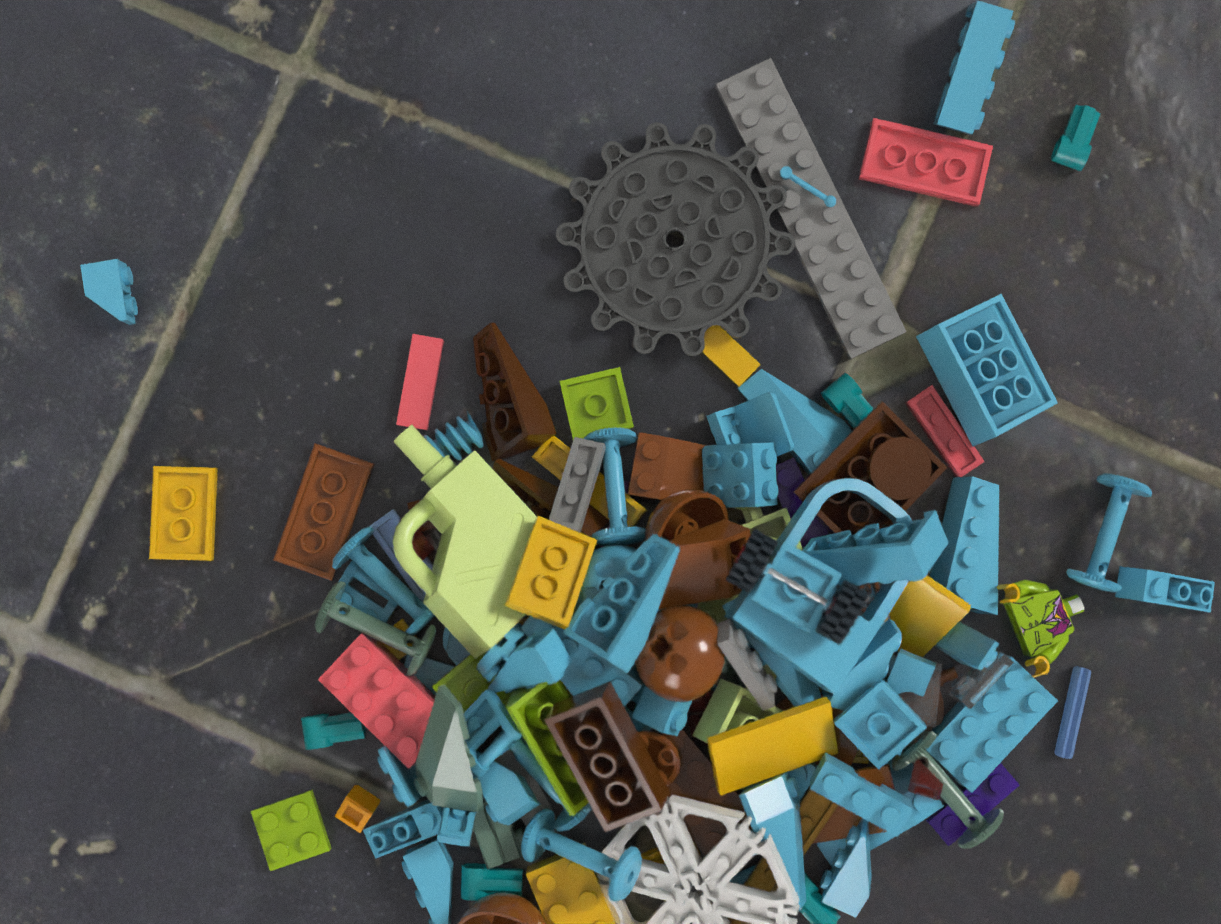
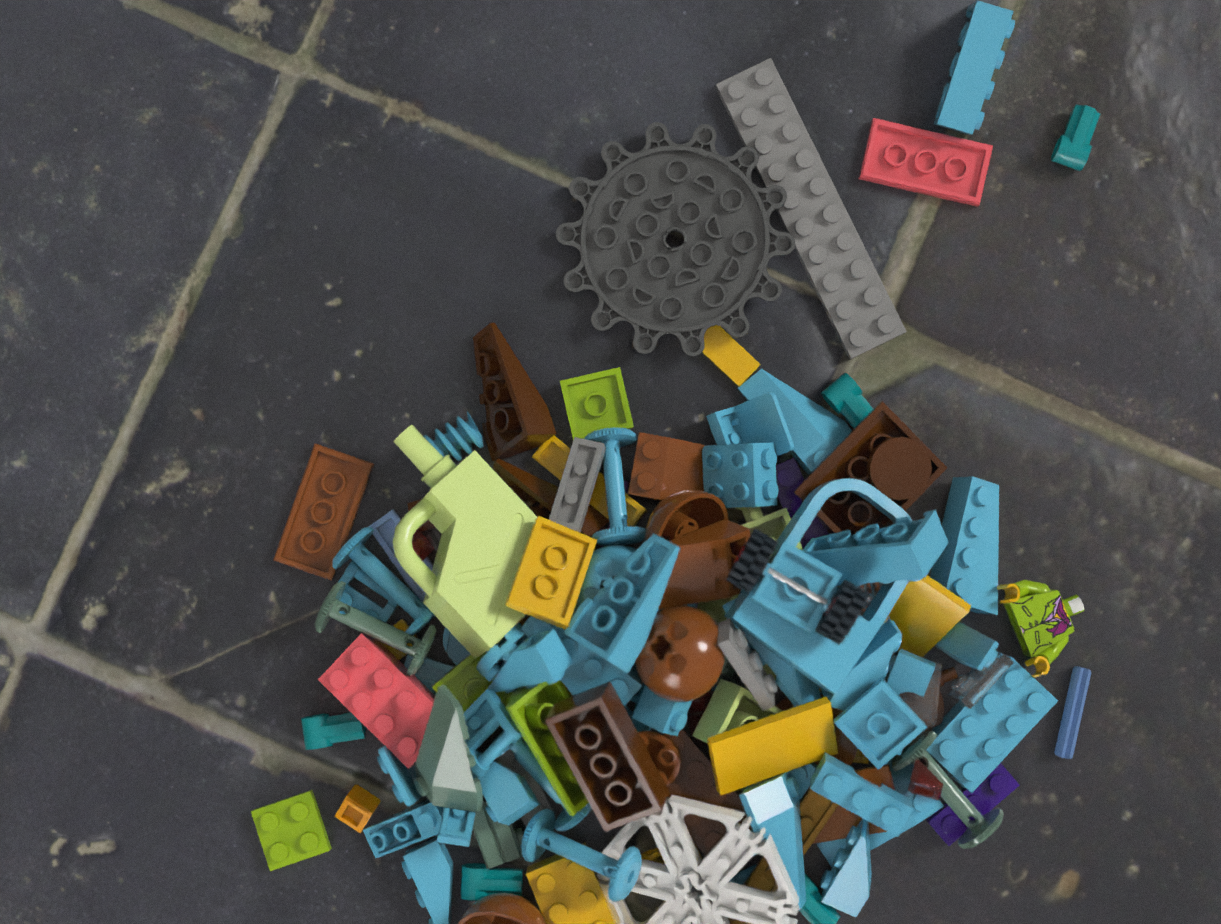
(109, 287): medium azure slope -> none
(183, 513): yellow tile -> none
(420, 382): coral tile -> none
(786, 173): medium azure hinge -> none
(944, 432): coral tile -> none
(987, 370): medium azure slope -> none
(1109, 531): medium azure hose -> none
(1165, 589): medium azure slope -> none

